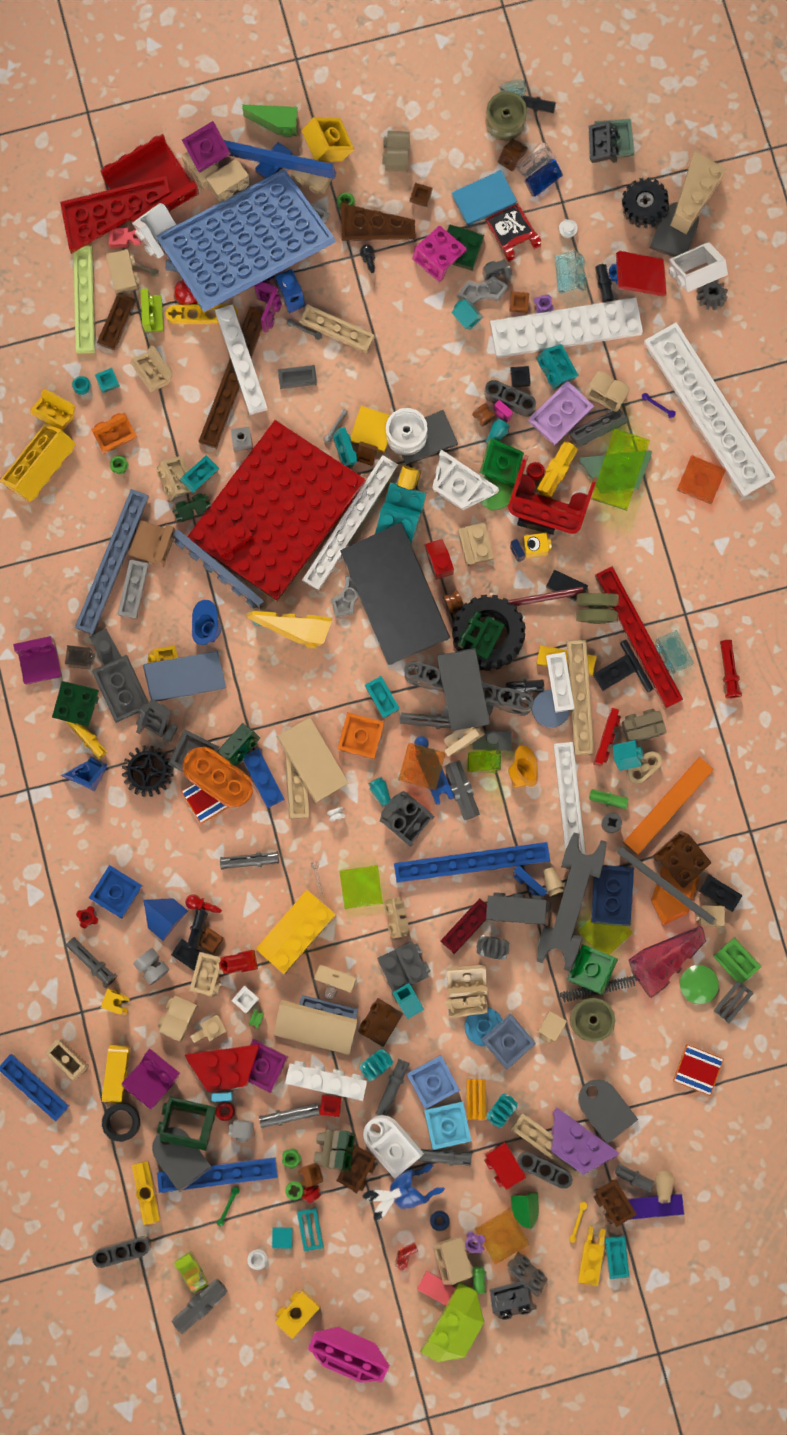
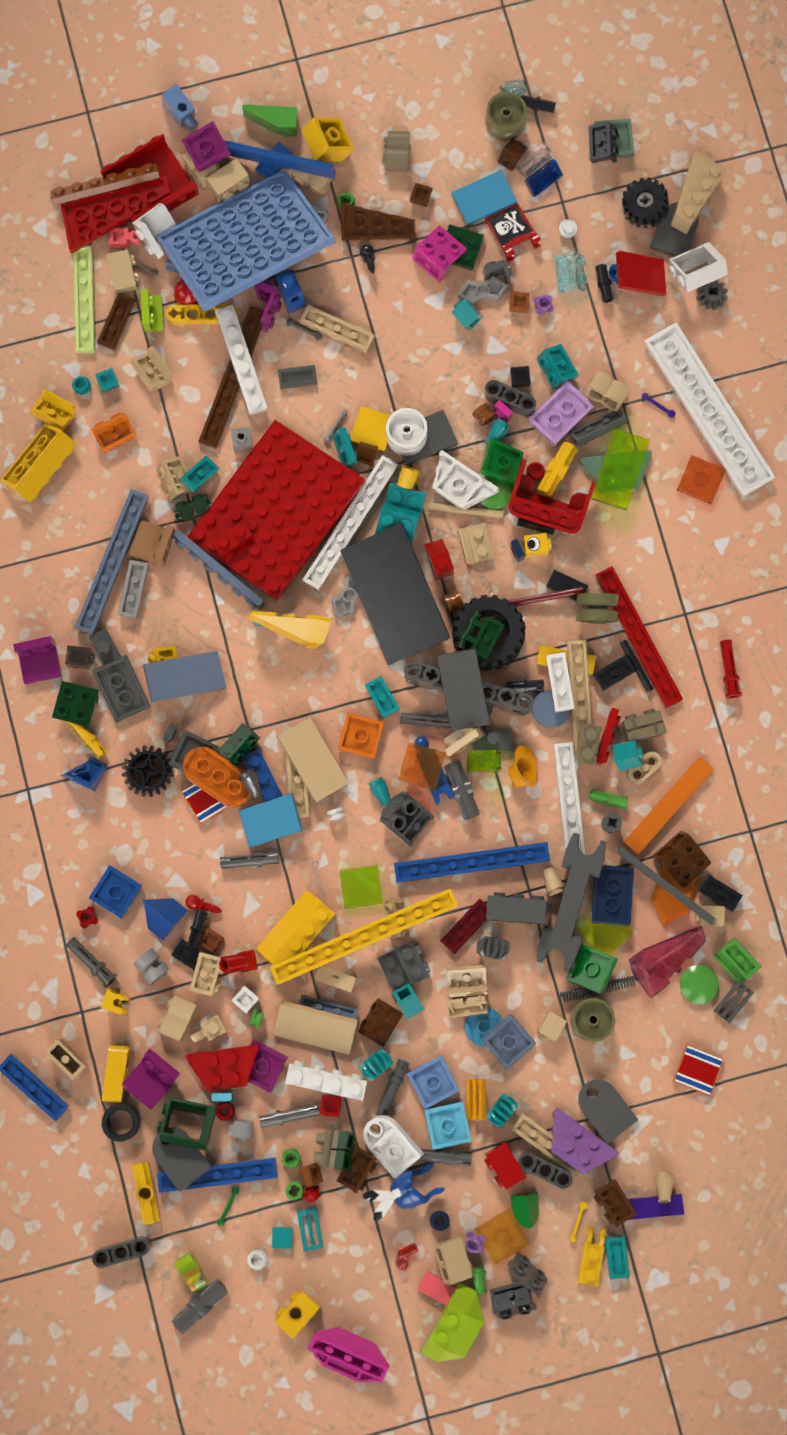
(100, 185): none -> dark orange plate
(119, 460): bright green plate -> none
(153, 717): dark grey bracket -> none
(179, 107): none -> medium blue torso
(205, 623): blue piece -> none
(251, 782): none -> flat silver cone
(271, 820): none -> dark azure tile
(363, 936): none -> yellow plate
(471, 510): none -> tan bar
(523, 877): blue plate -> none
(566, 327): white plate -> none
(588, 744): none -> dark tan brick
(634, 1178): dark grey axle -> none
(674, 652): clear light blue bracket -> none

